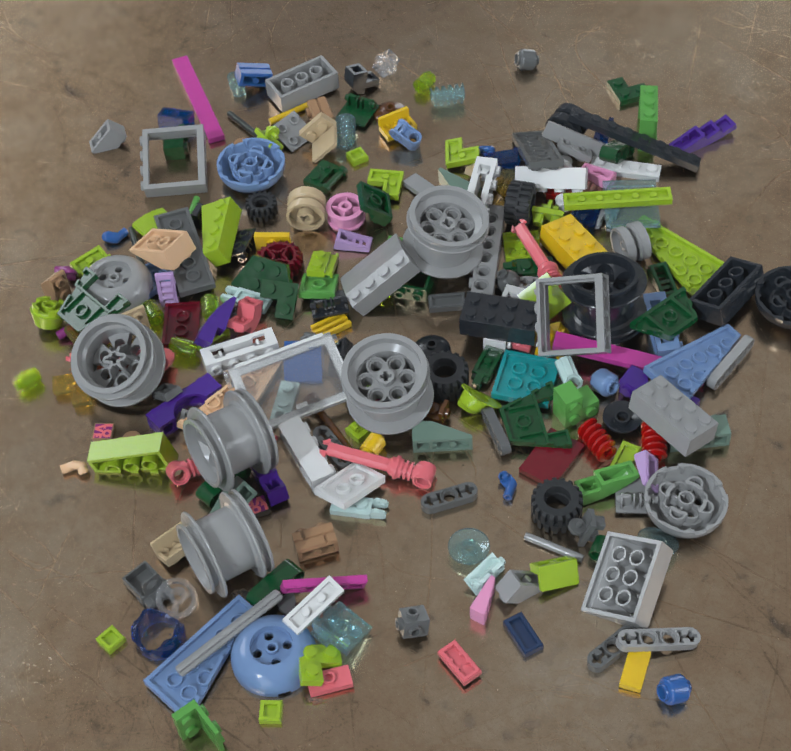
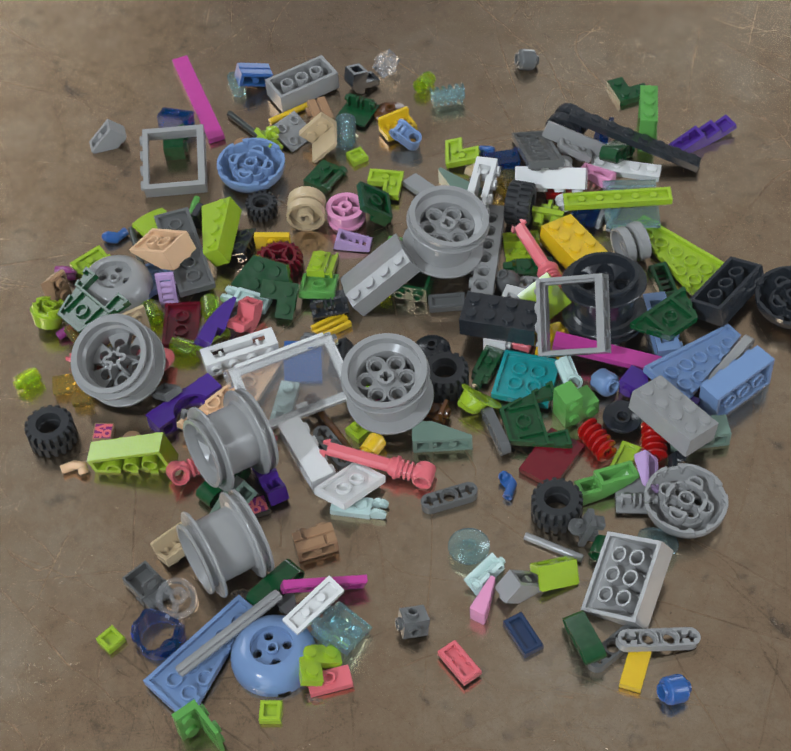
(53, 442): none -> black tyre
(584, 637): none -> dark green beam
(675, 458): none -> black arm
(736, 382): none -> medium blue brick

